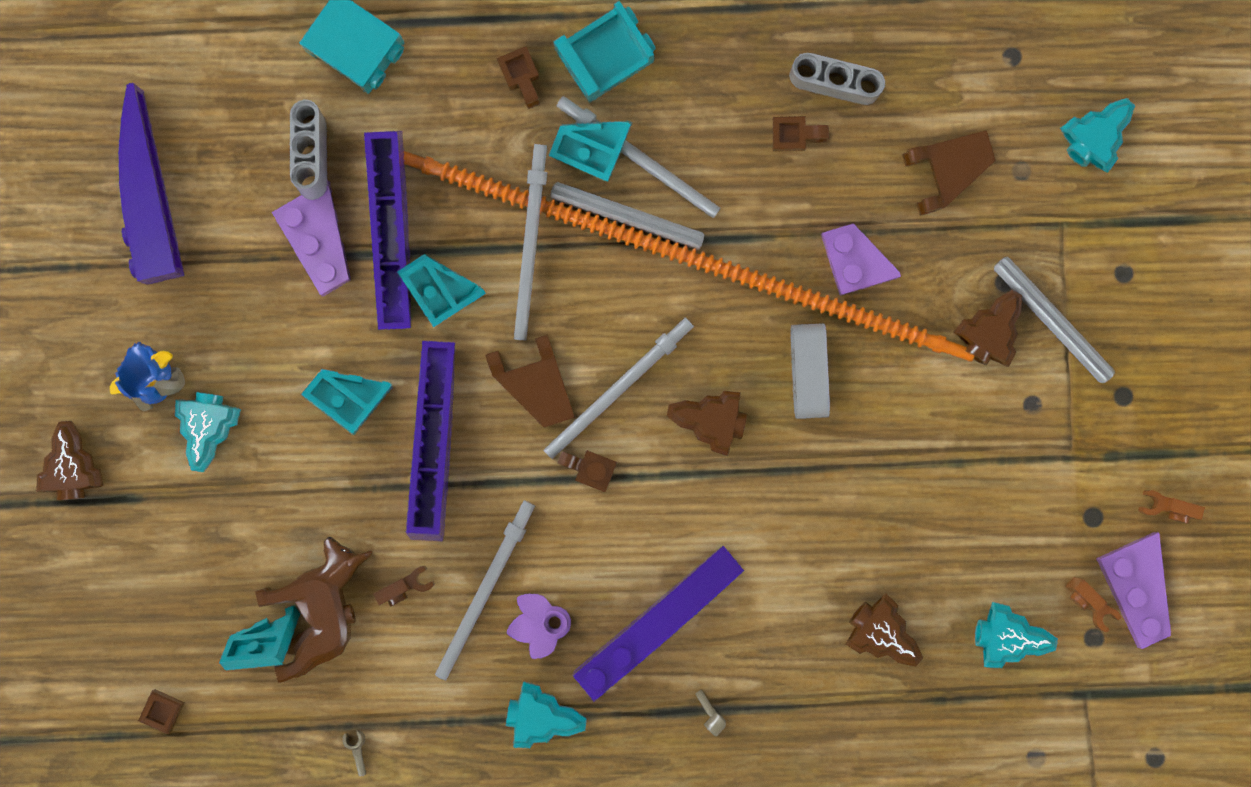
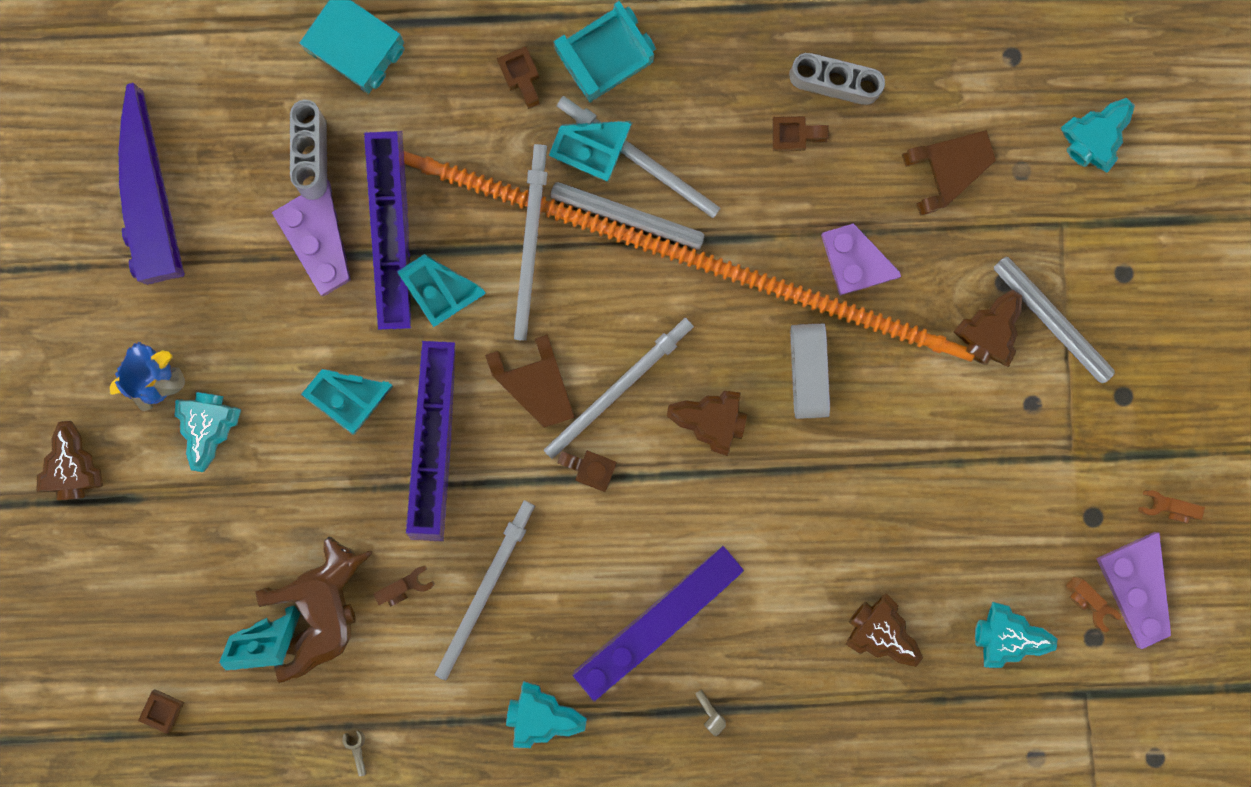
(534, 624): medium lavender plate -> none

